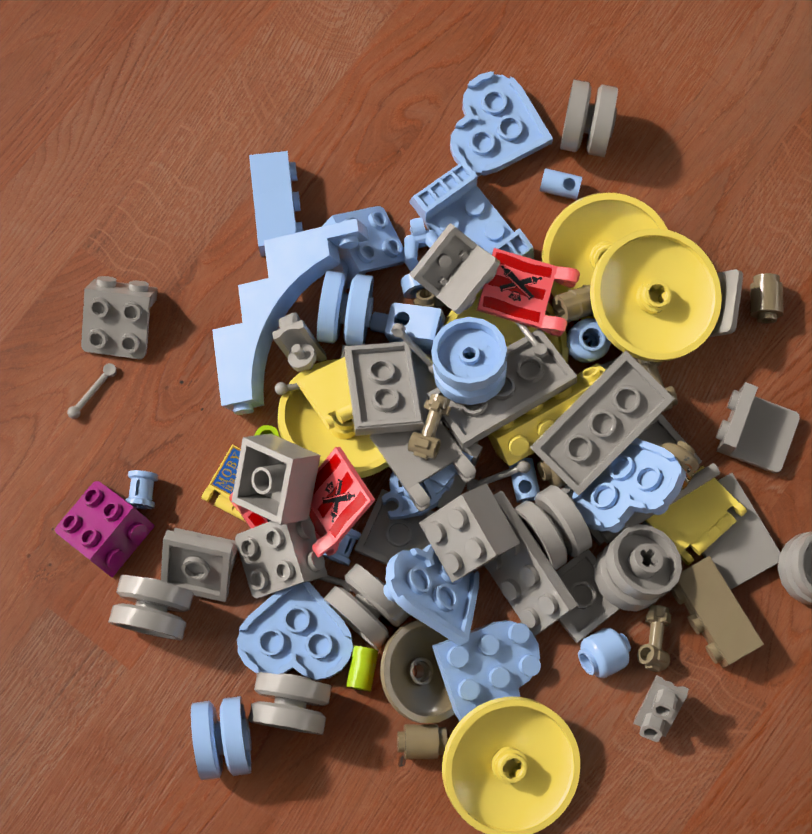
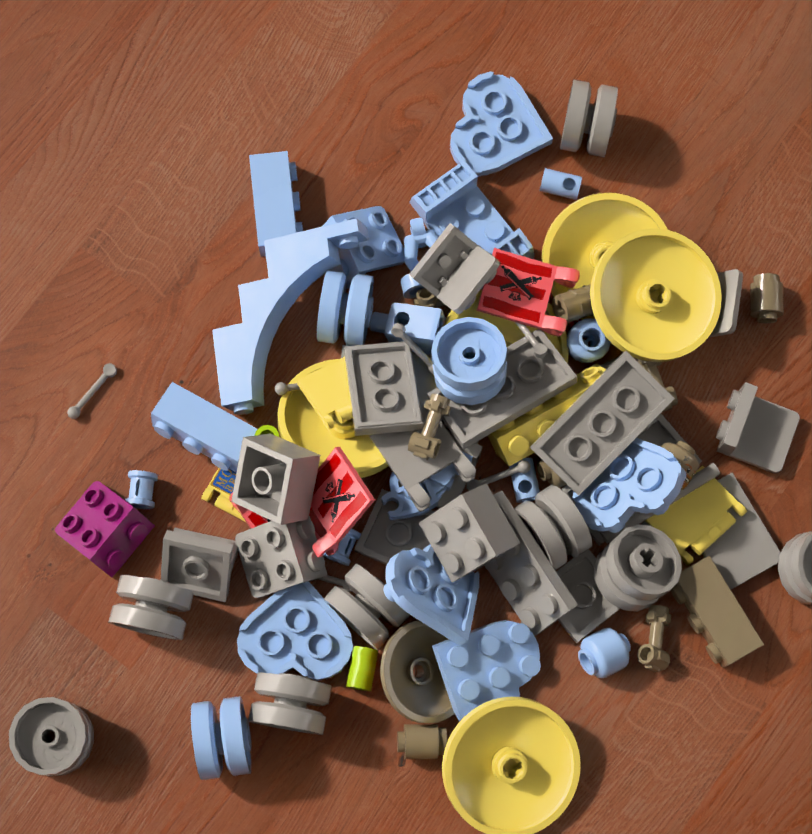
(34, 748): none -> light grey wheel
(117, 317): light grey bracket -> none
(200, 426): none -> light blue brick
(298, 343): light grey hips -> none
(659, 708): light grey hips -> none

